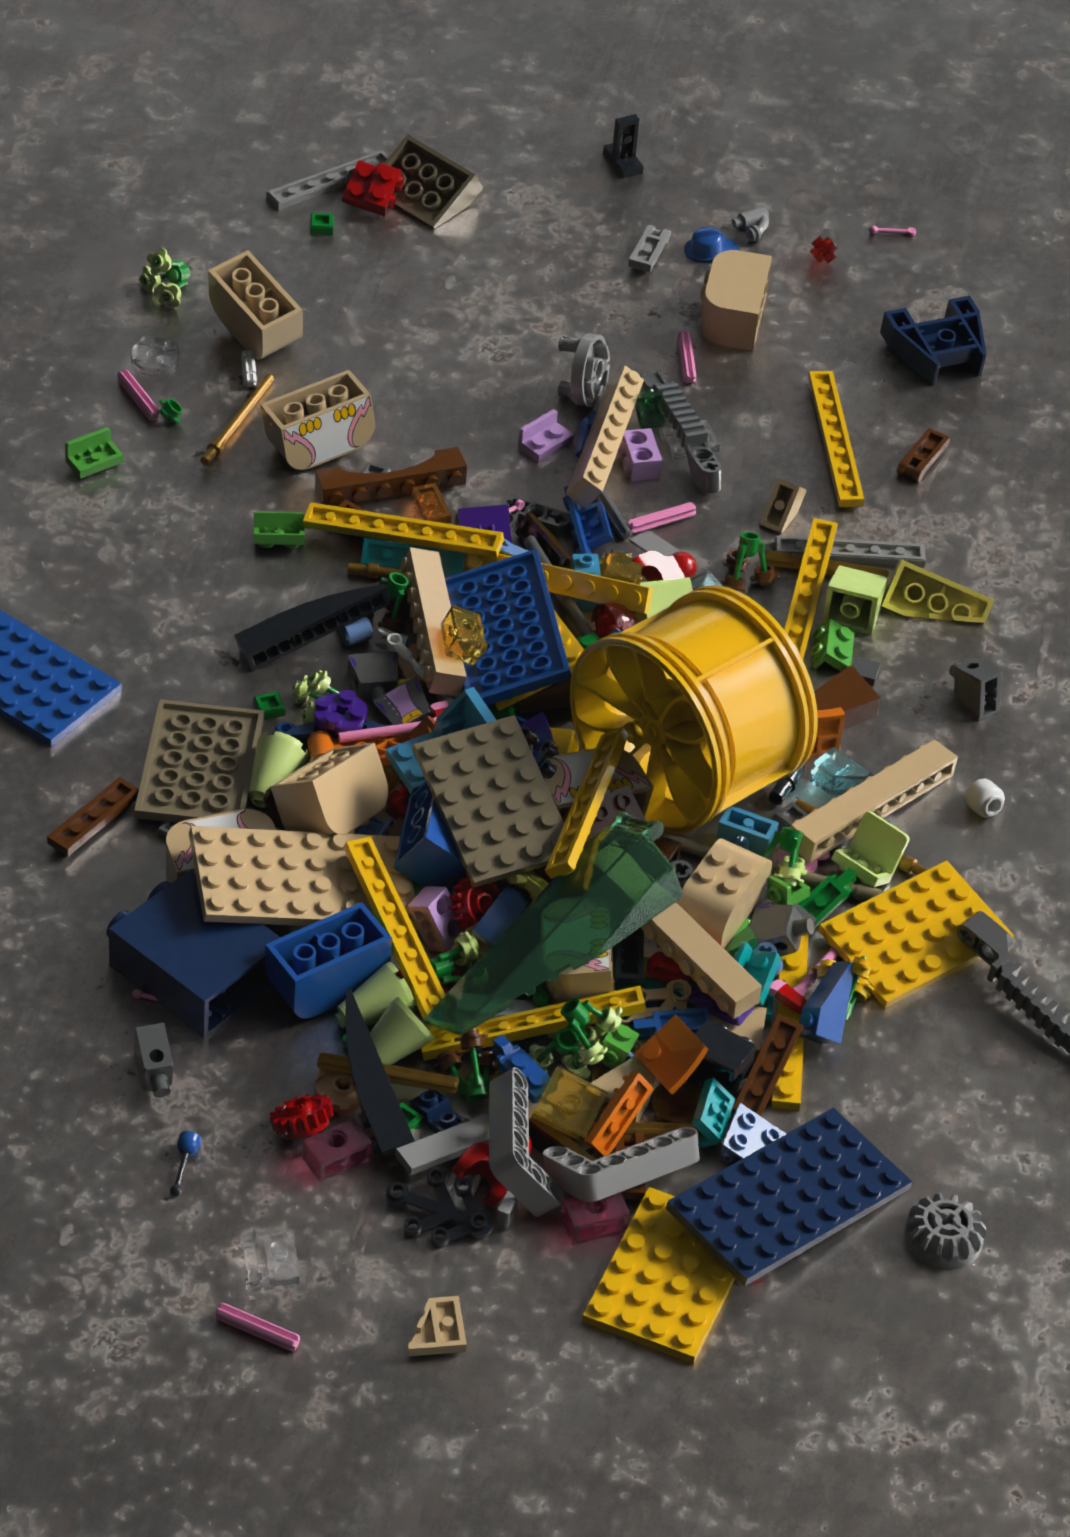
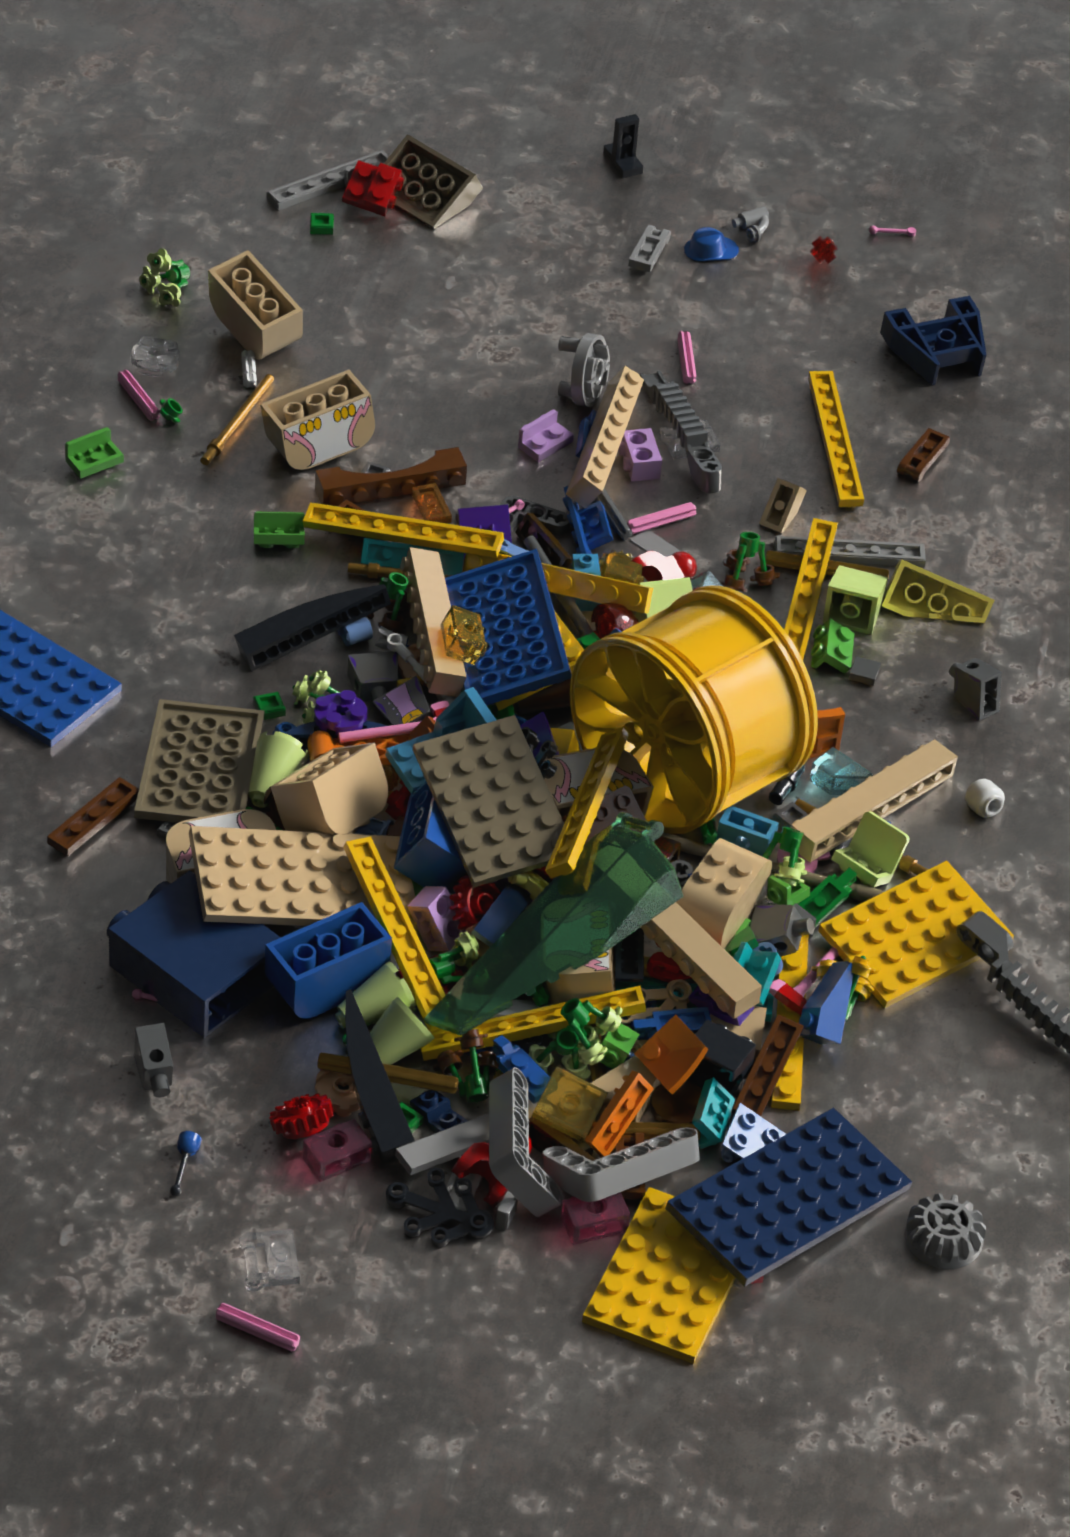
(439, 1328): tan wing -> none
(650, 409): clear green bracket -> none
(709, 832): none -> green axle
(734, 298): tan brick -> none
(850, 693): reddish brown slope -> none

